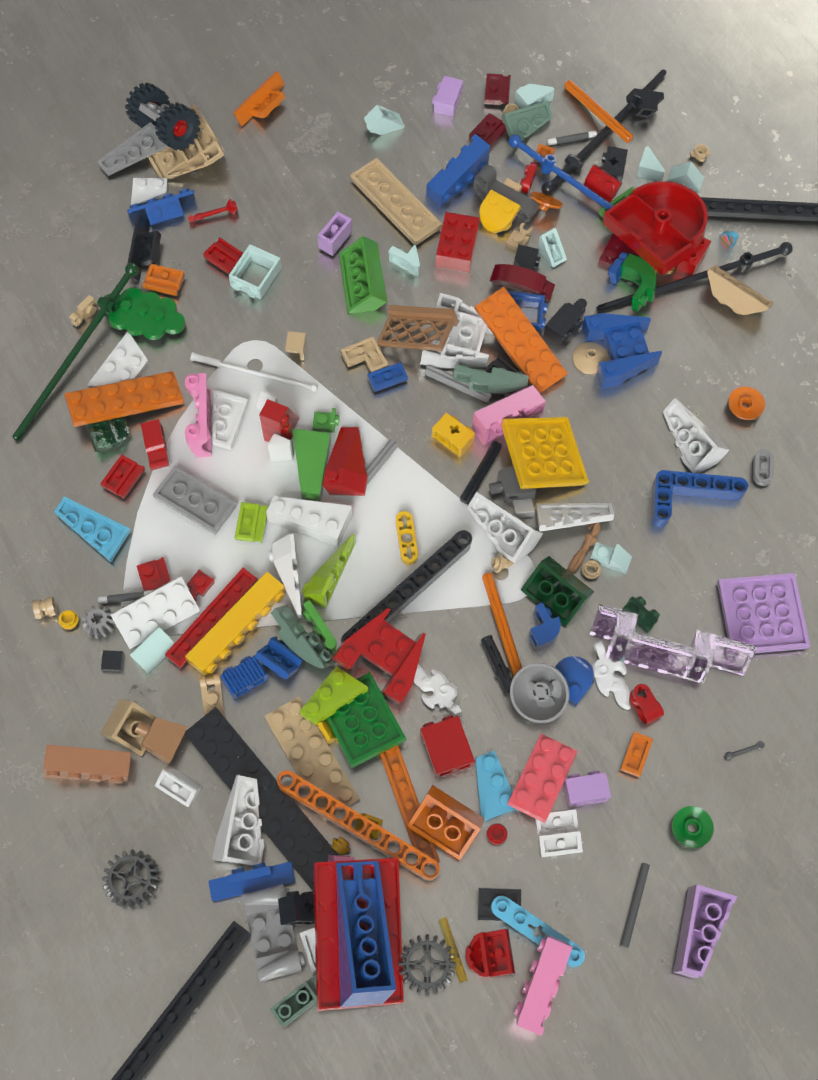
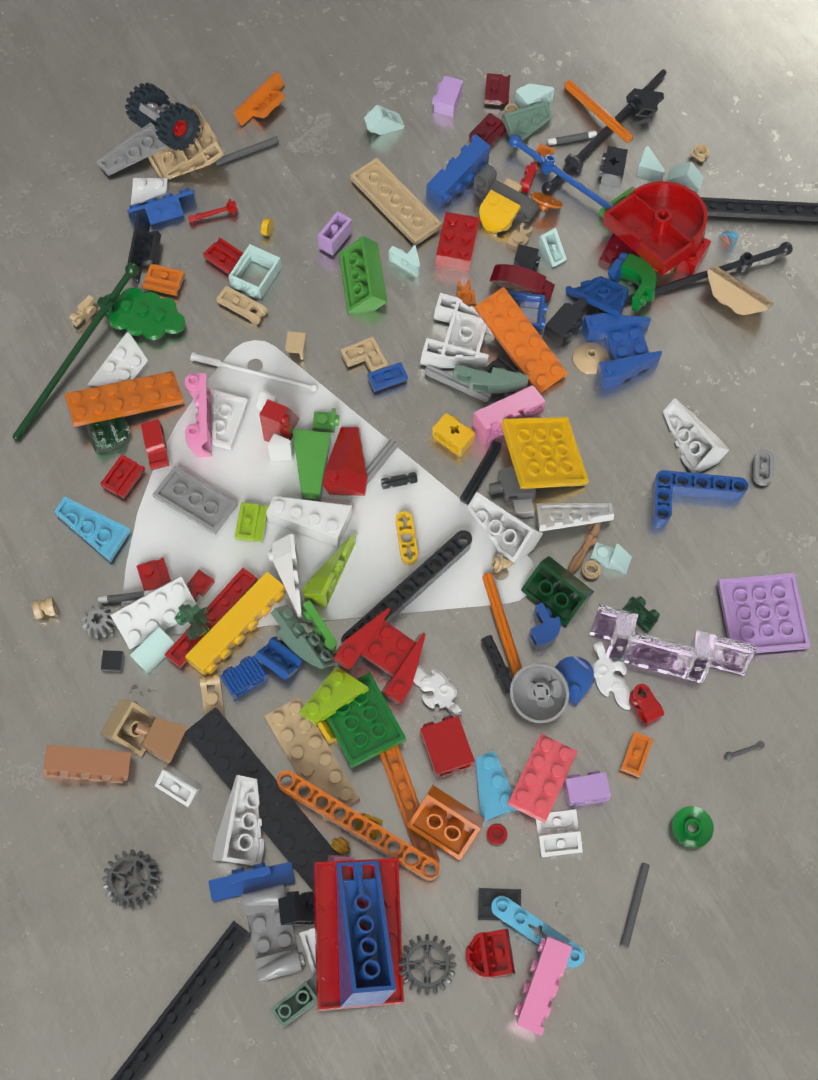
(68, 619): yellow plate -> none
(197, 619): none -> clear green hips
(241, 304): none -> tan plate
(247, 150): none -> dark grey bar
(267, 227): none -> yellow tile
(399, 480): none -> black axle
(420, 315): medium nougat fence -> none
(450, 942): clear yellow bar -> none
(465, 294): none -> orange plate
(602, 183): red plate -> none
(602, 294): none -> blue wing
(701, 928): lavender wedge -> none
(746, 396): orange dish -> none

